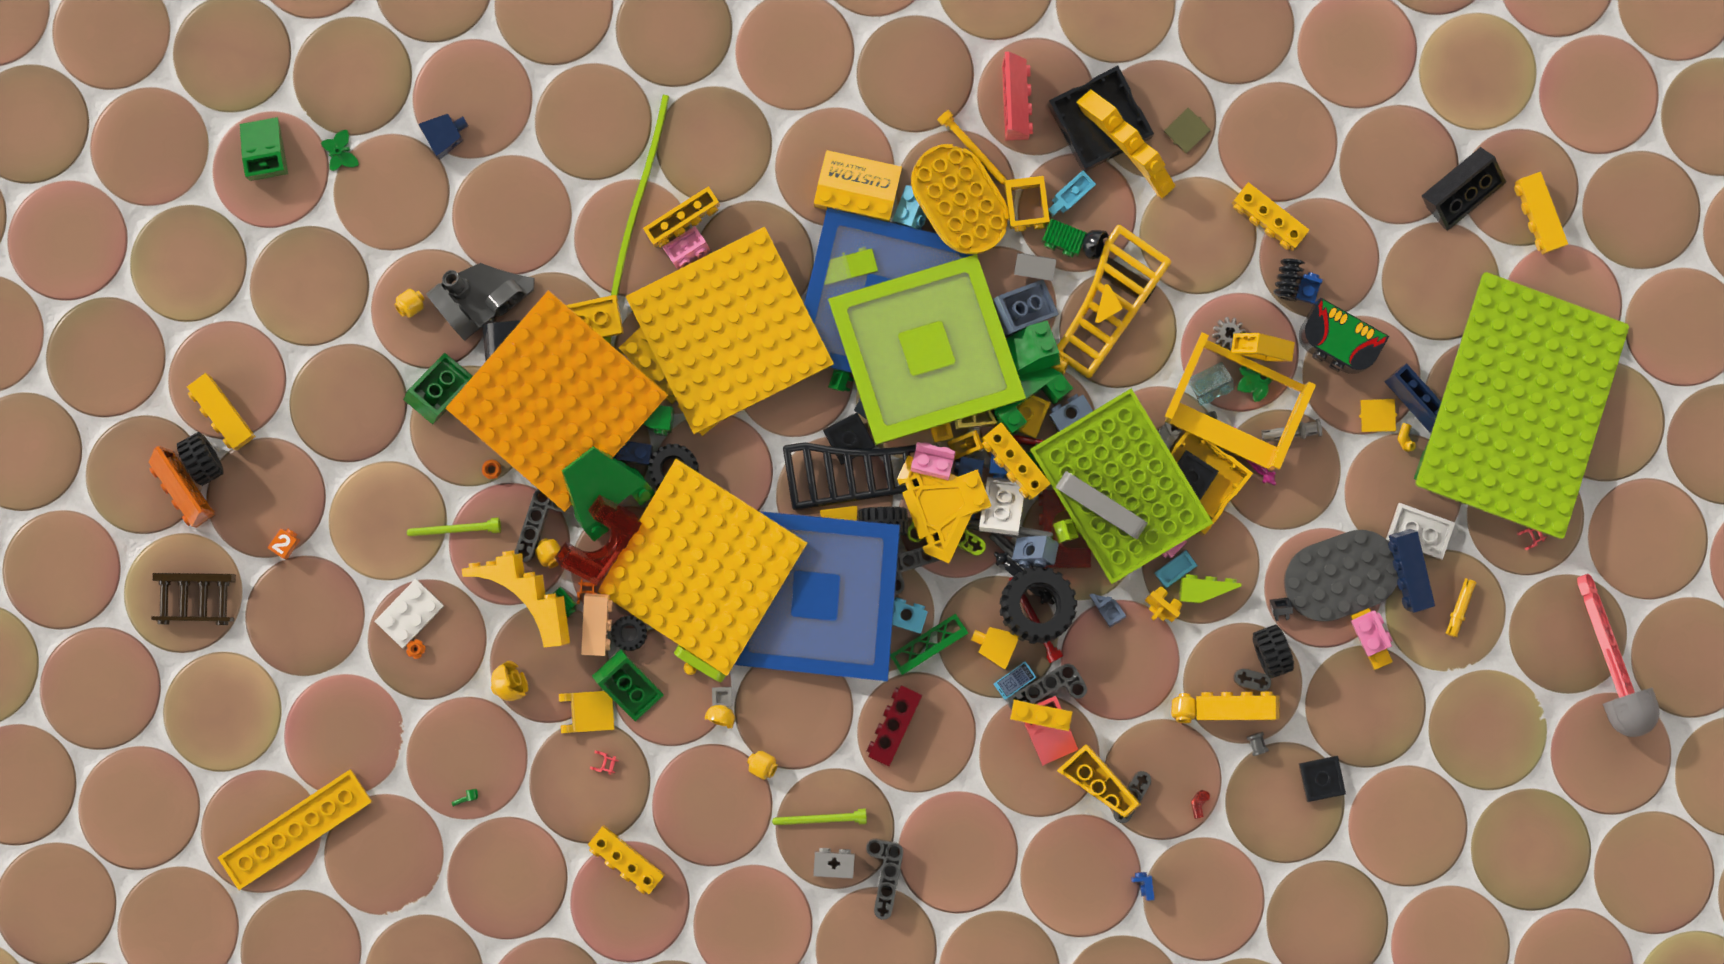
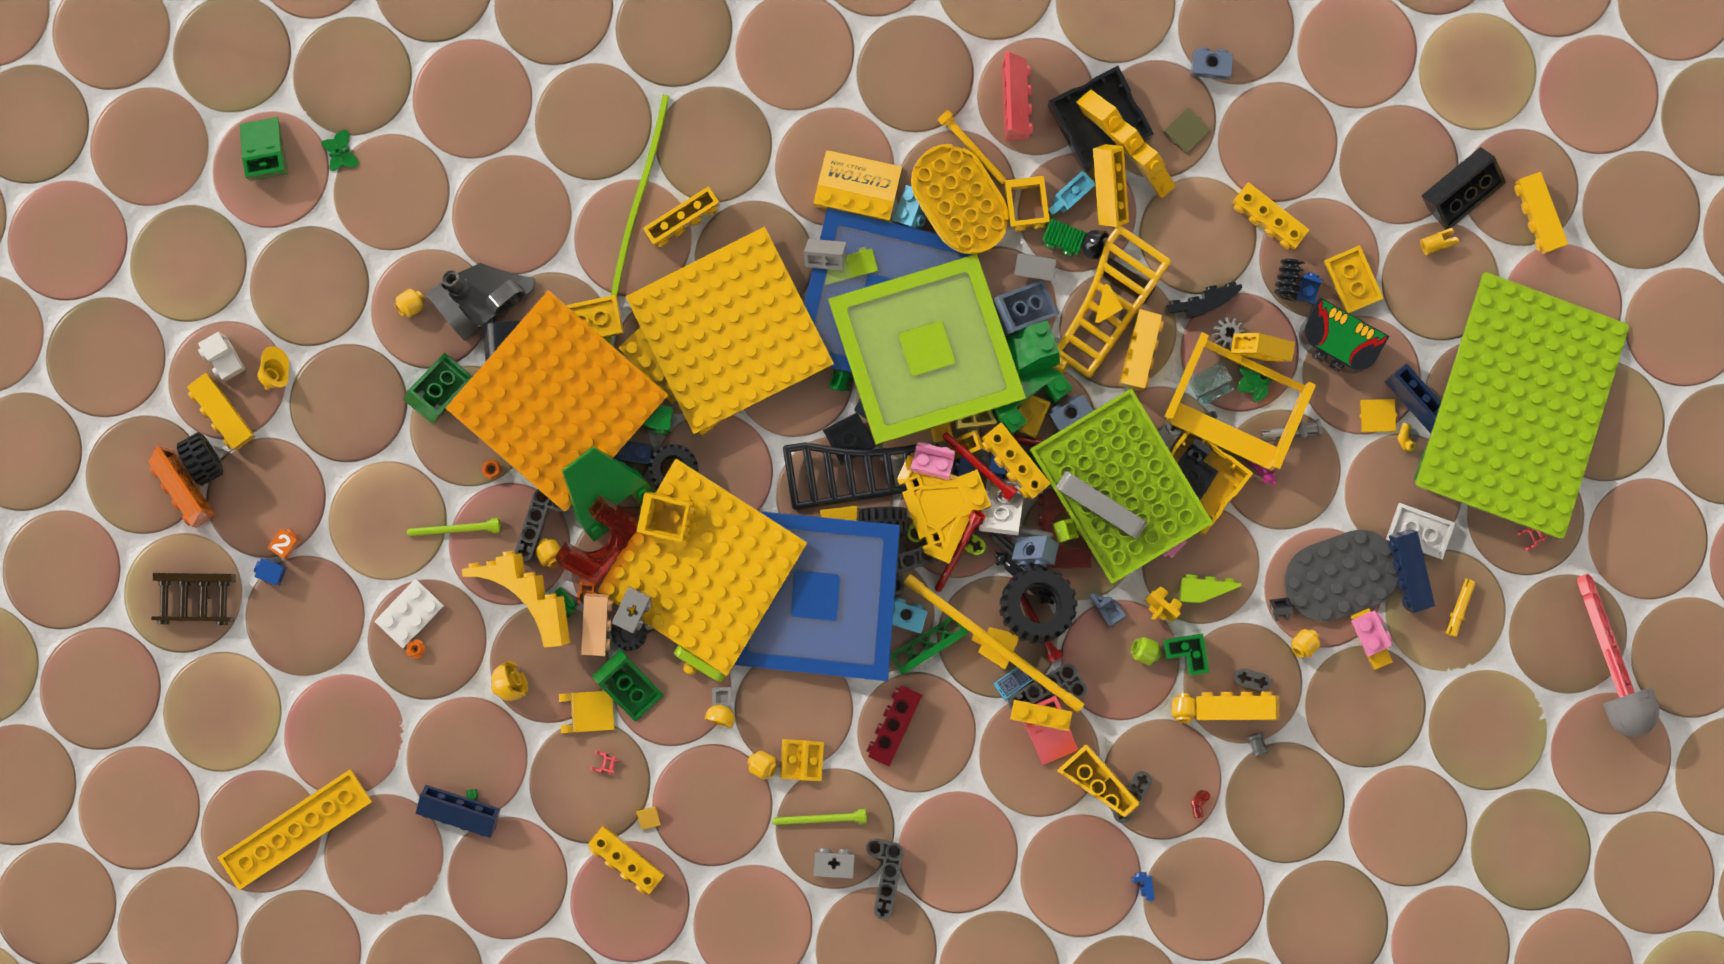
(222, 355): none -> white brick
(269, 571): none -> blue brick
(274, 368): none -> yellow piece
(443, 133): dark blue torso -> none
(457, 811): none -> dark blue brick
(632, 598): none -> light grey brick
(647, 511): none -> yellow window
(648, 817): none -> yellow slope
(687, 248): bright pink bracket -> none
(801, 760): none -> yellow slope
(825, 254): none -> light grey hinge
(975, 519): none -> red piece
(1007, 490): none -> red piece
(1069, 699): none -> yellow piece
(1111, 185): none -> yellow brick
(1140, 351): none -> yellow wedge
(1146, 650): none -> lime head
(1175, 569): medium azure tile -> none
(1192, 649): none -> green brick
(1198, 449): none -> black tile
(1201, 69): none -> sand blue brick
(1211, 299): none -> black slope
(1273, 651): black tyre -> none
(1305, 643): none -> yellow head
(1322, 778): black plate -> none
(1353, 279): none -> yellow plate
(1436, 242): none -> yellow hinge

